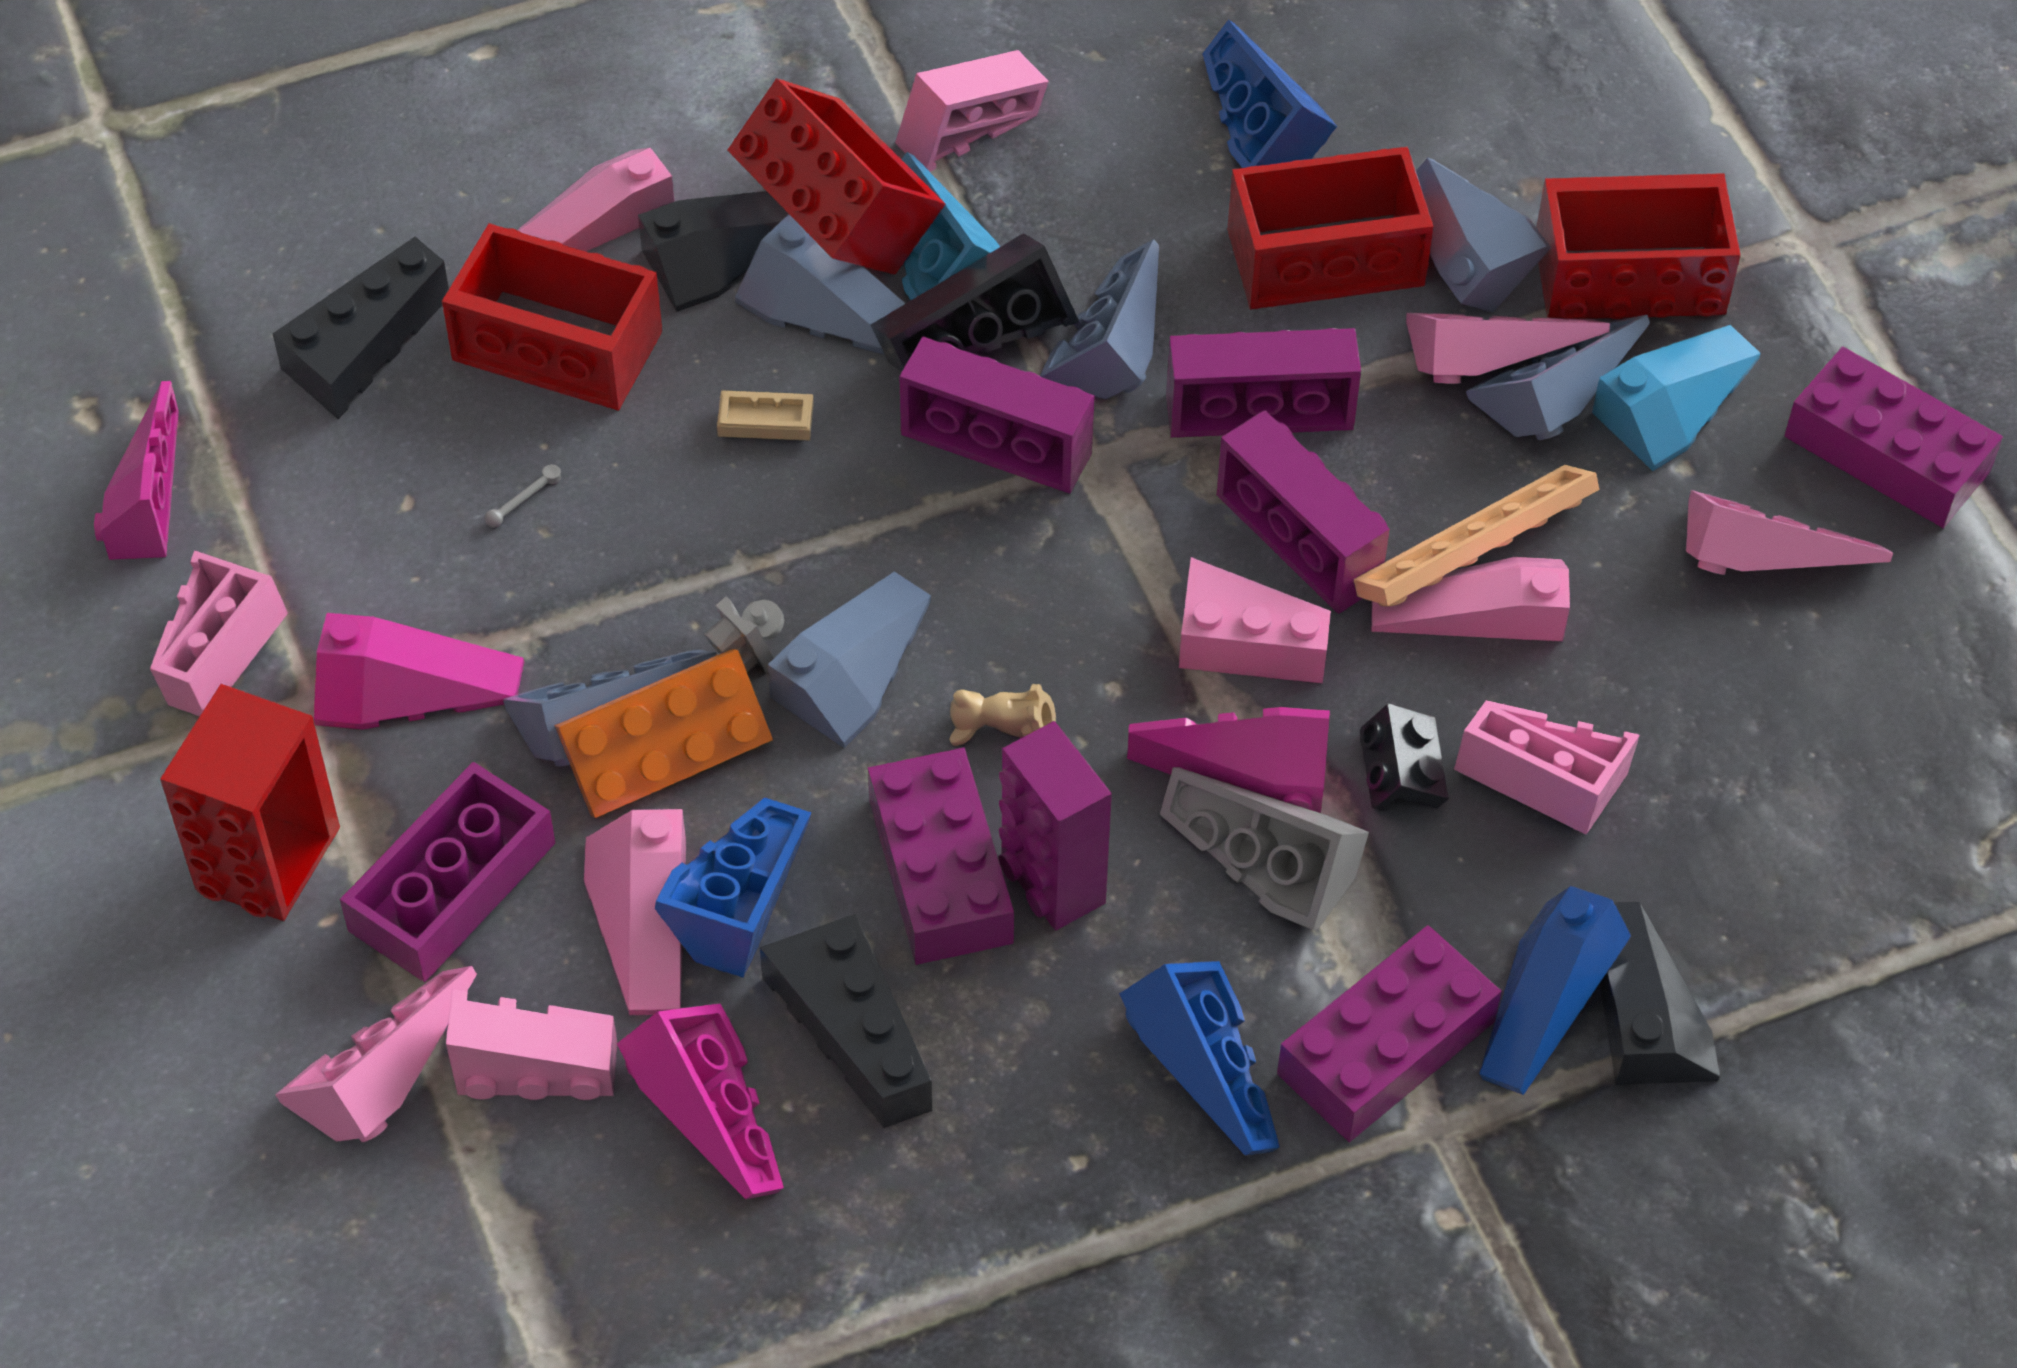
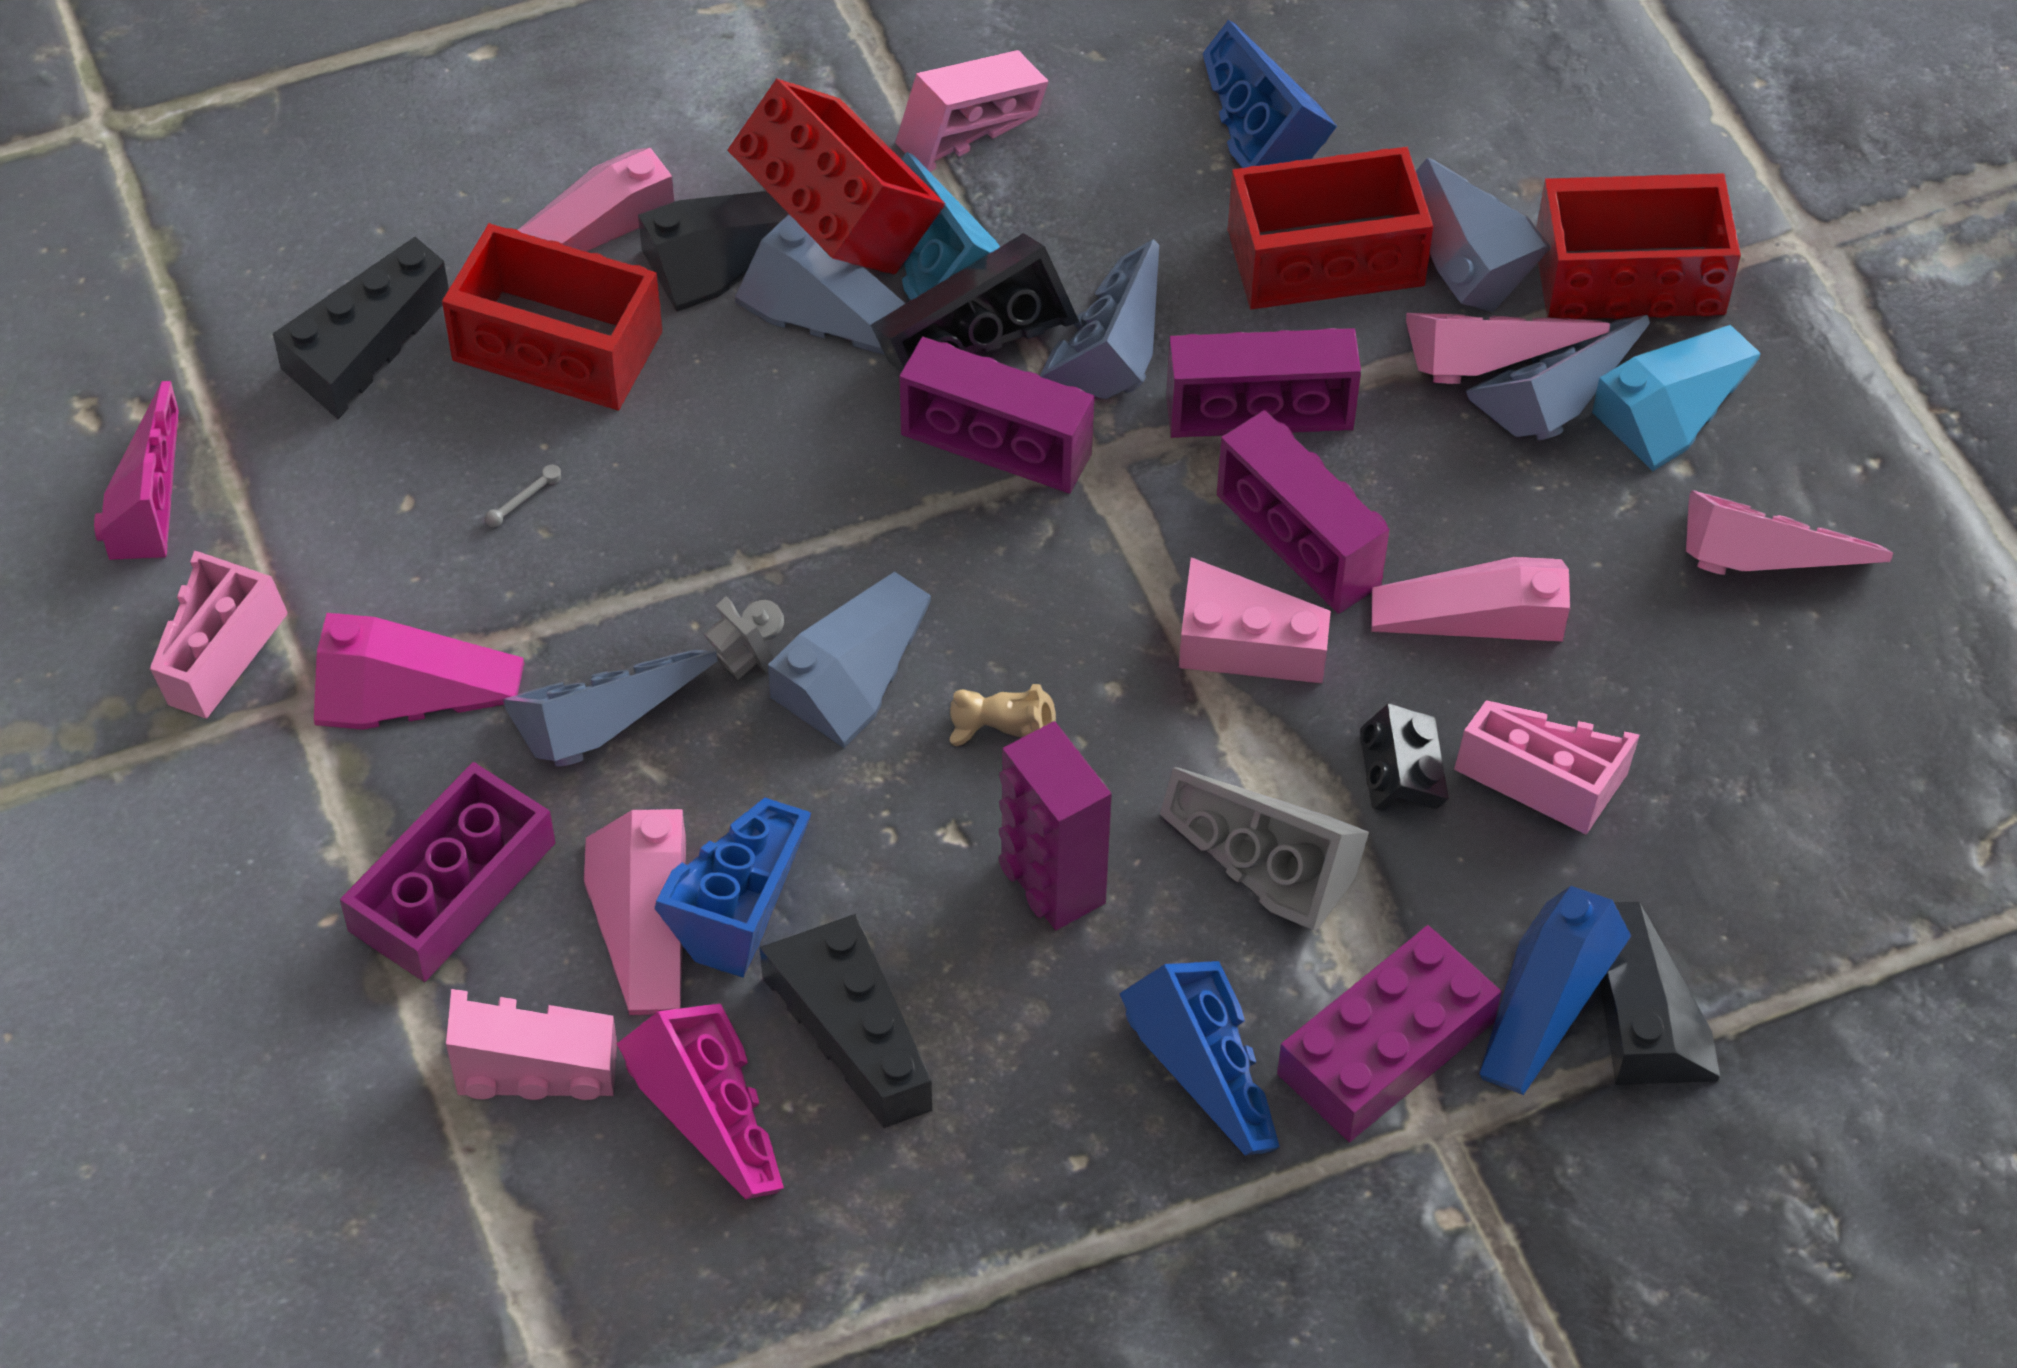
(251, 802): red hose -> none
(370, 1081): bright pink wedge -> none
(663, 733): orange plate -> none
(765, 415): tan plate -> none
(940, 856): magenta brick -> none
(1268, 754): dark pink wedge -> none
(1476, 535): light nougat plate -> none
(1893, 436): magenta brick -> none

